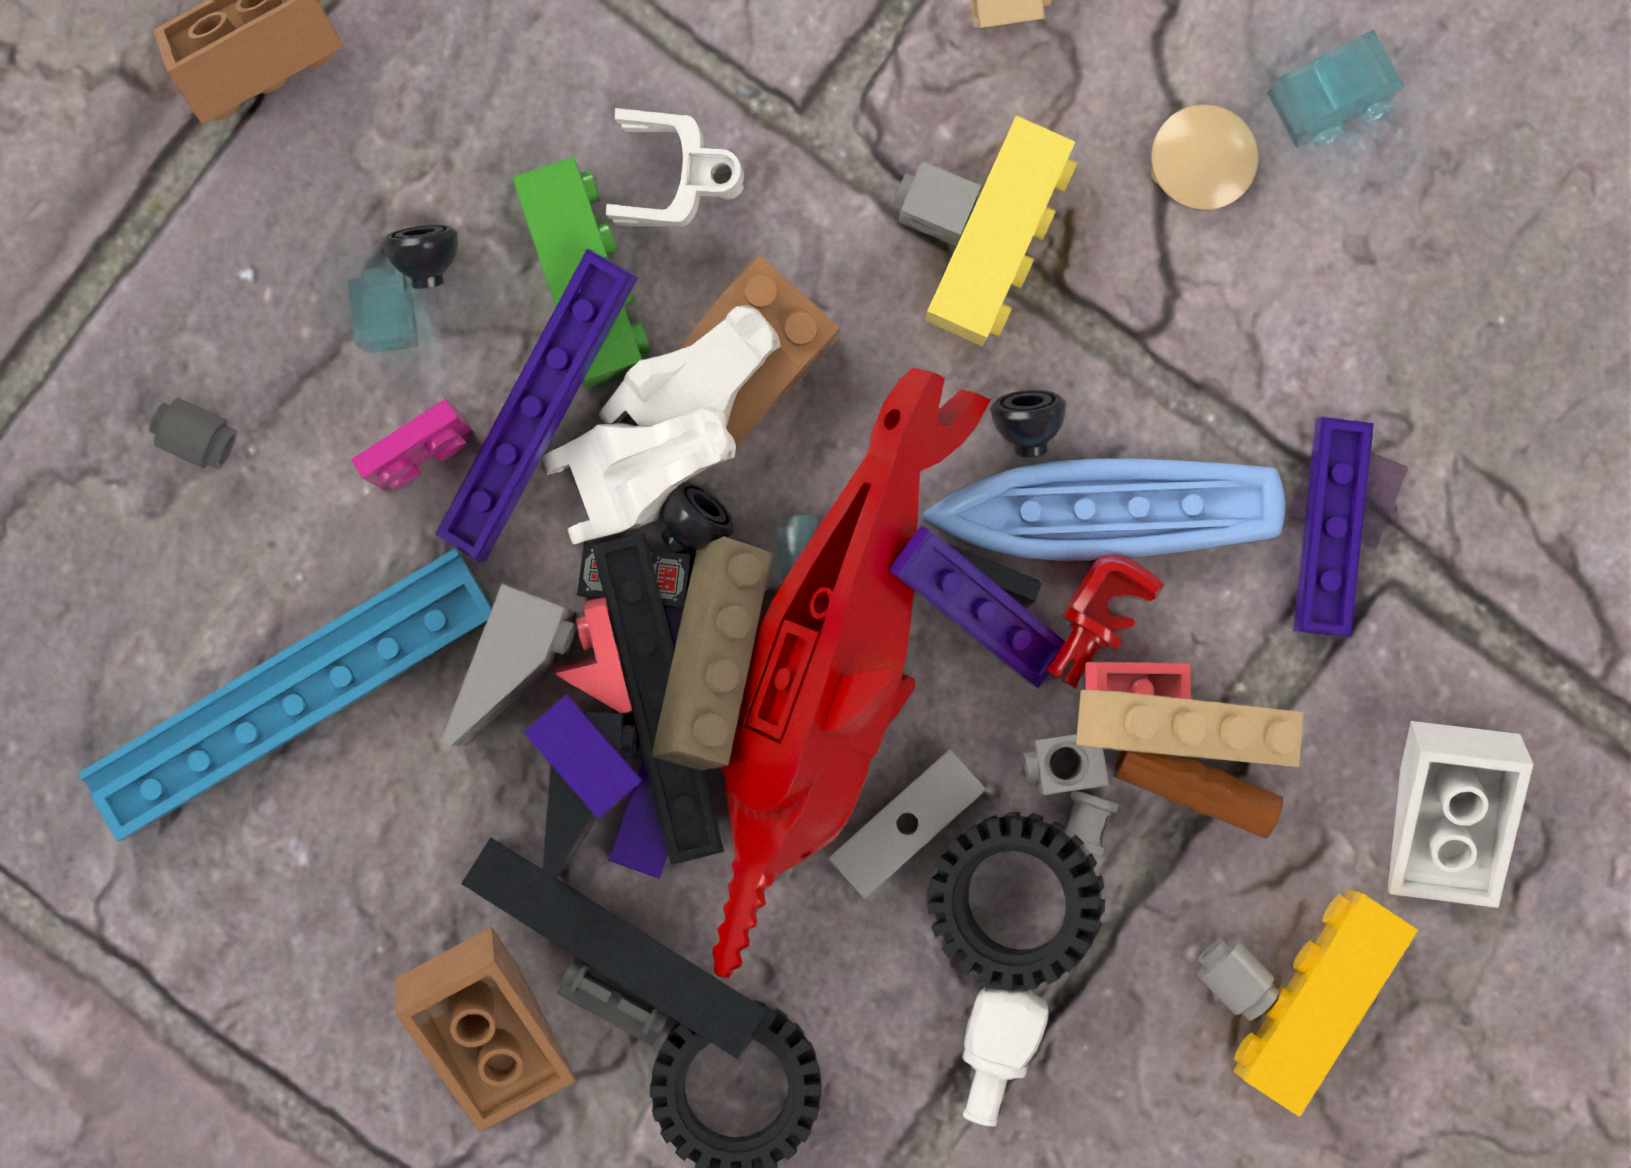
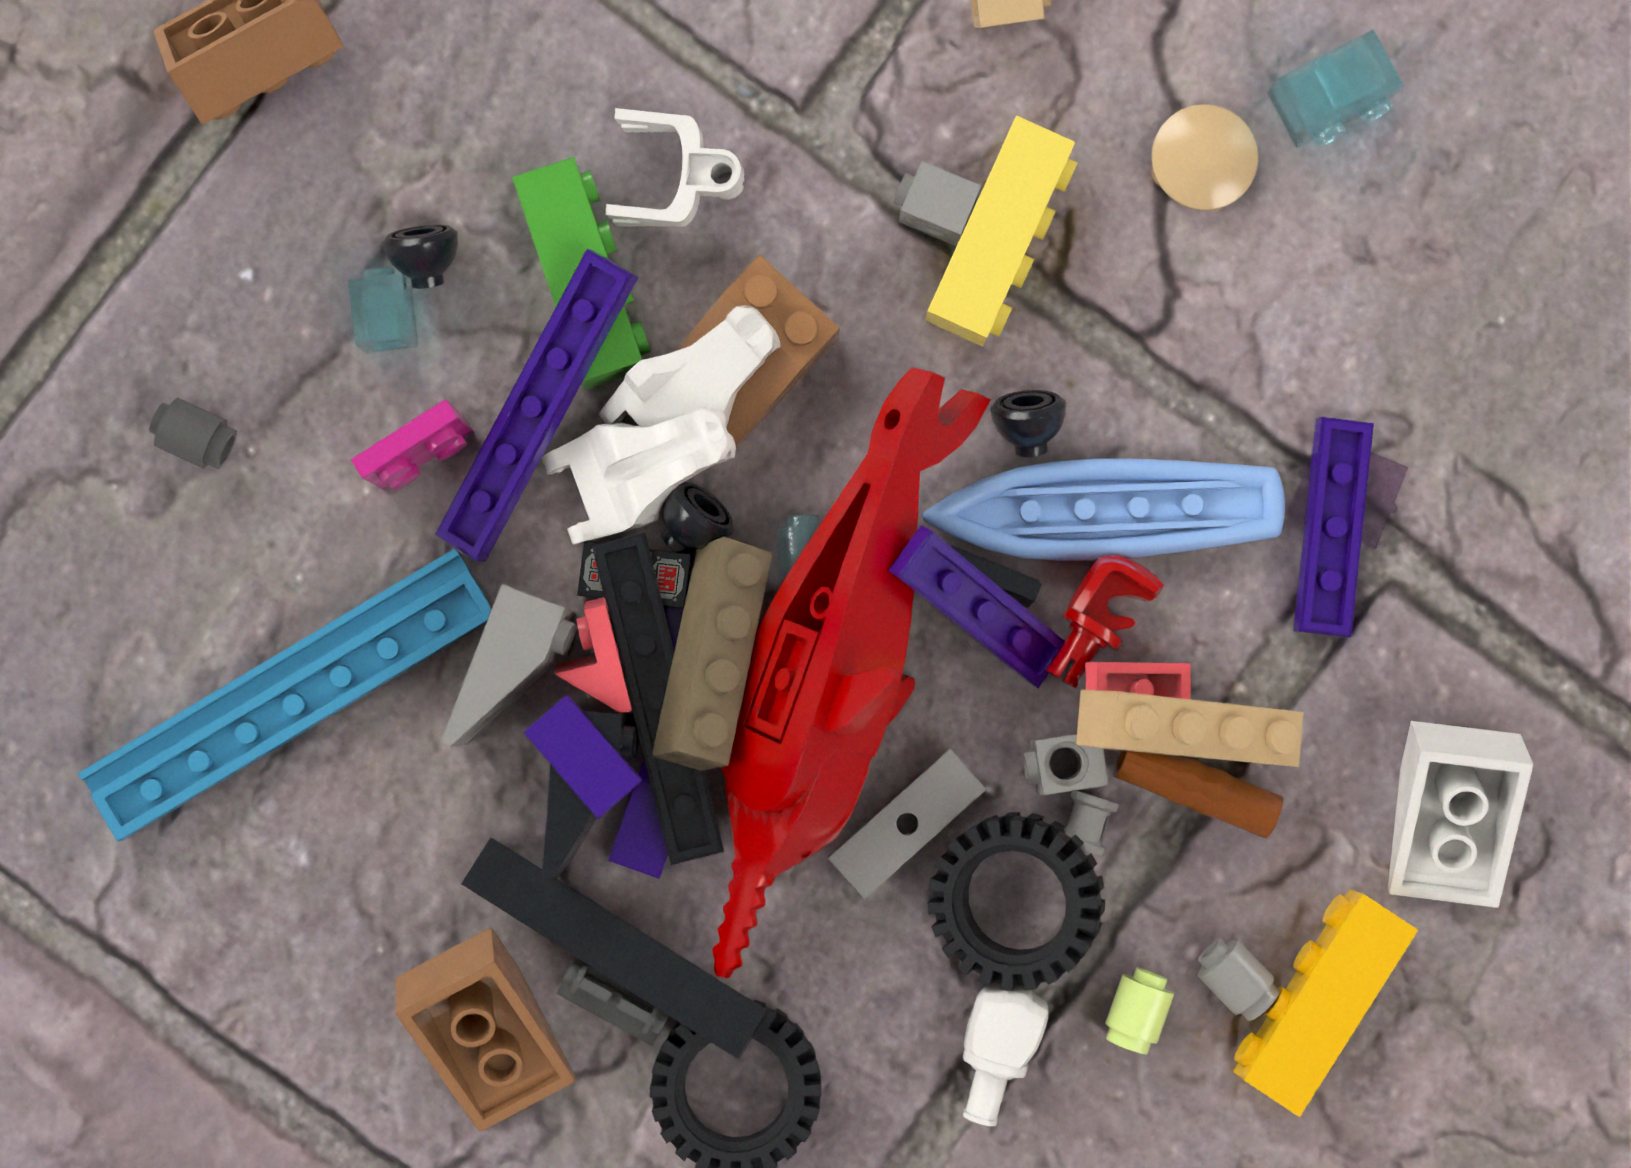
(1139, 1010): none -> yellowish green brick

